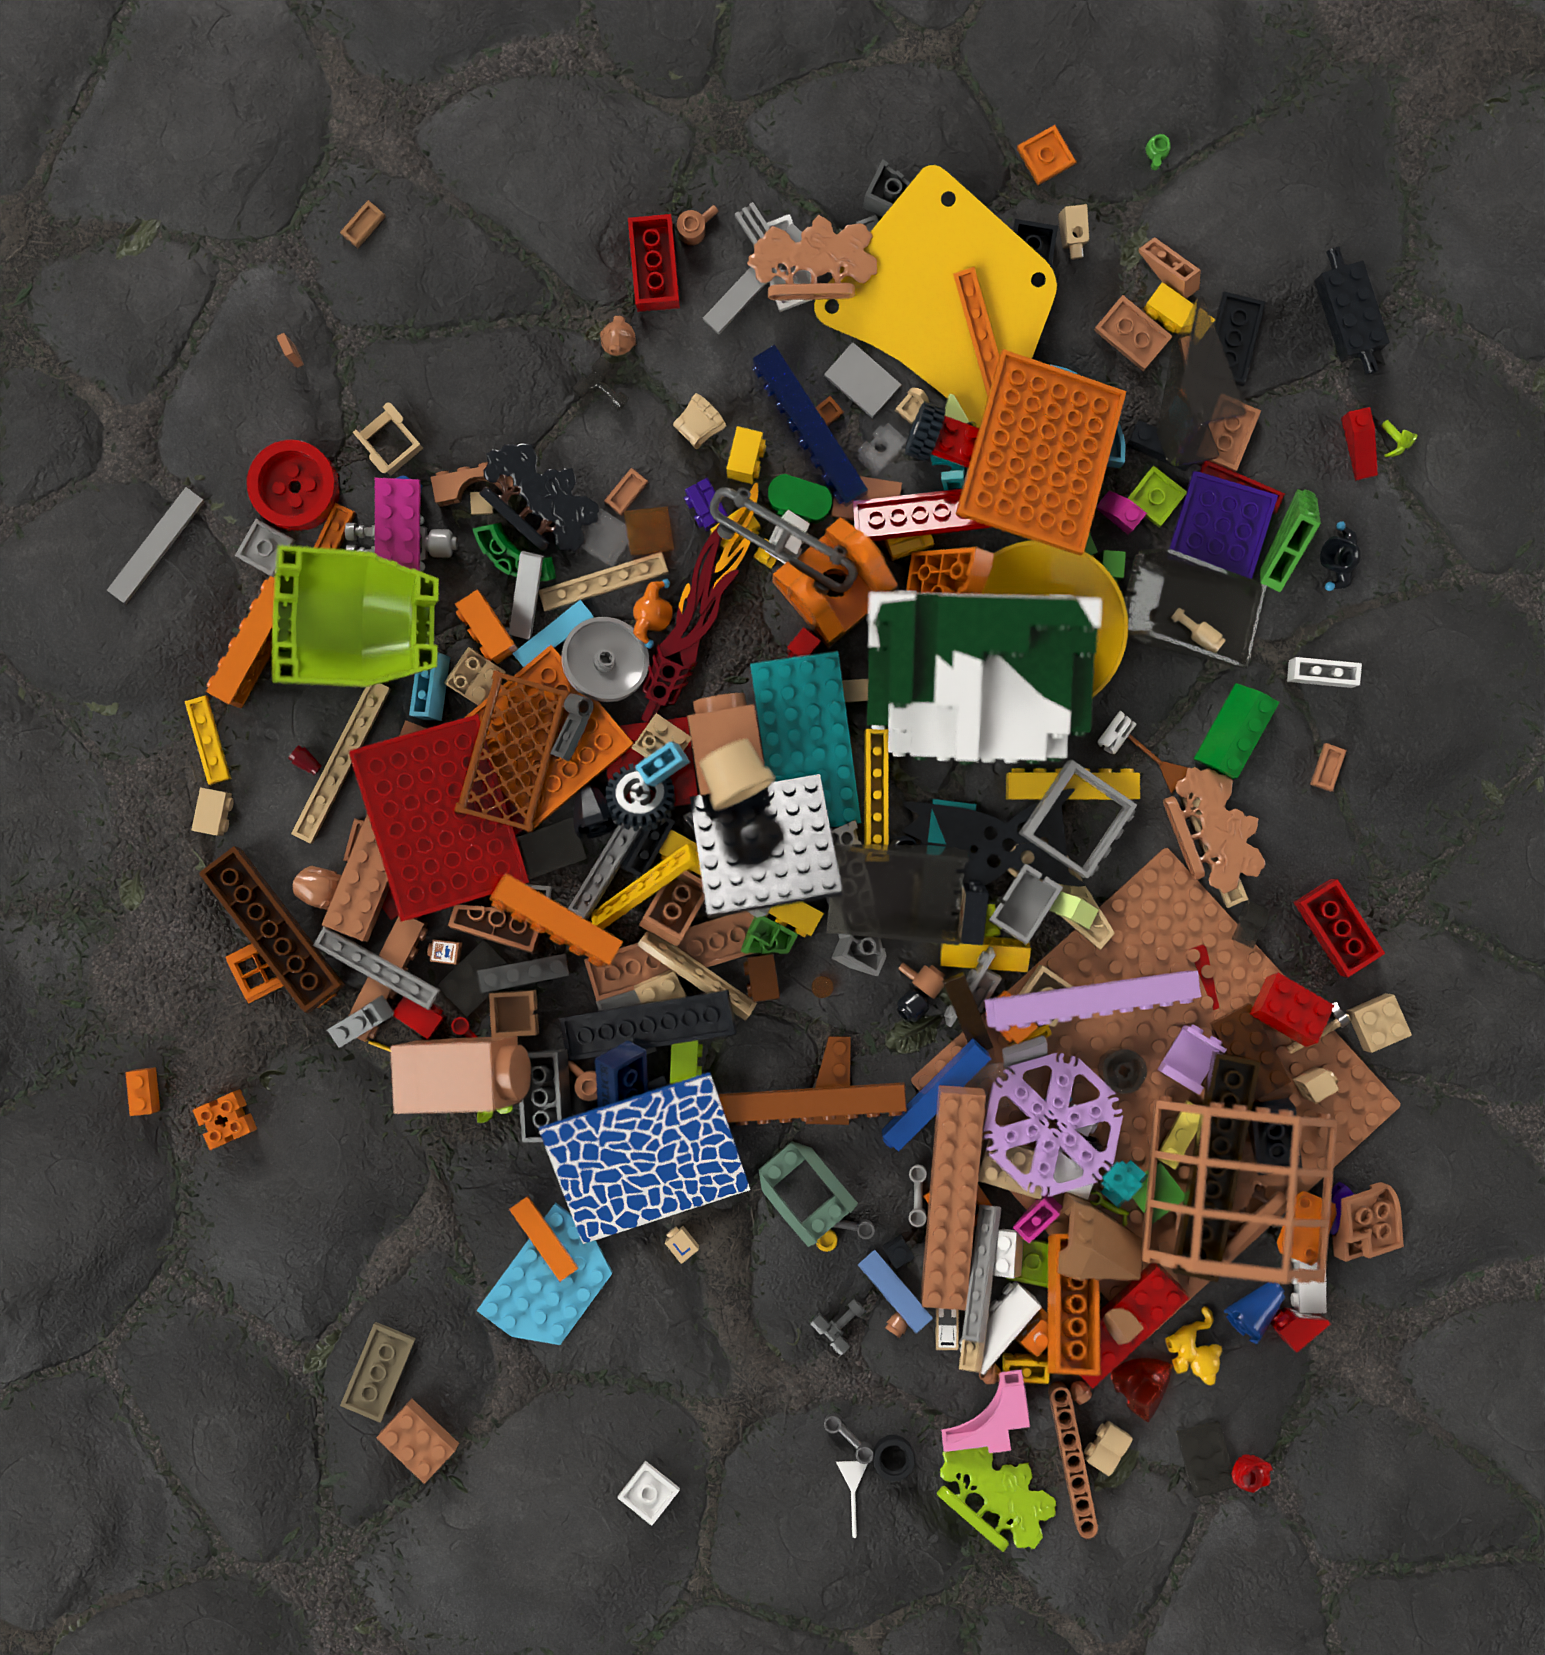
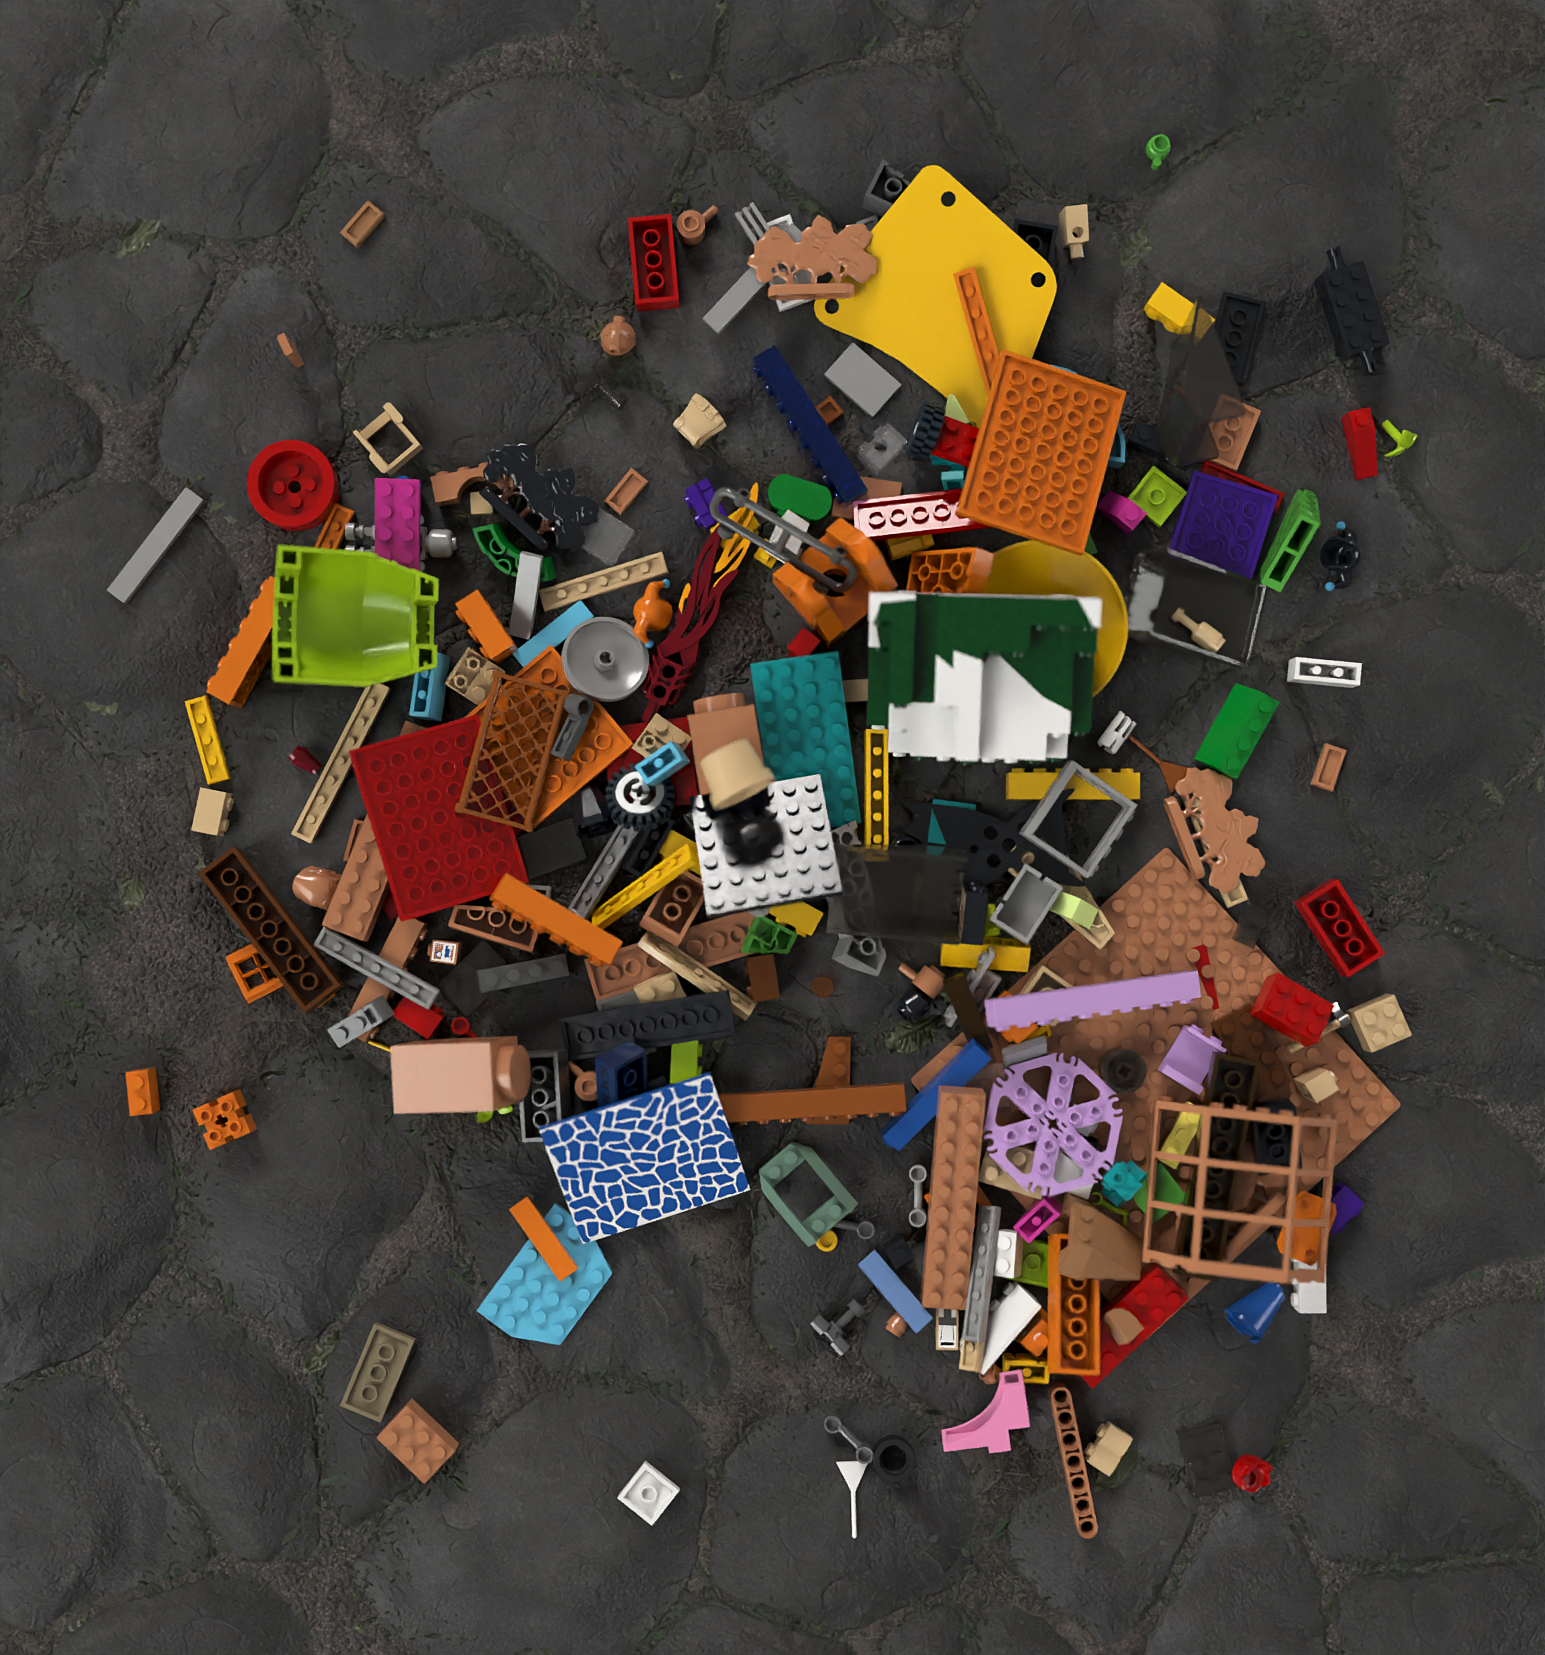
(261, 546): light grey tile -> none
(513, 1013): medium nougat piece -> none
(648, 530): clear orange plate -> none
(681, 1243): tan brick -> none
(745, 455): yellow brick -> none
(911, 404): tan tile -> none
(1003, 1493): lime plant -> none
(1046, 155): orange plate -> none
(1080, 1392): nougat plate -> none
(1114, 562): bright green brick -> none
(1133, 333): nougat plate -> none
(1143, 1384): clear red brick -> none
(1171, 268): nougat slope -> none
(1202, 1359): yellow animal -> none
(1298, 1328): red slope -> none
(1369, 1224): nougat slope -> none

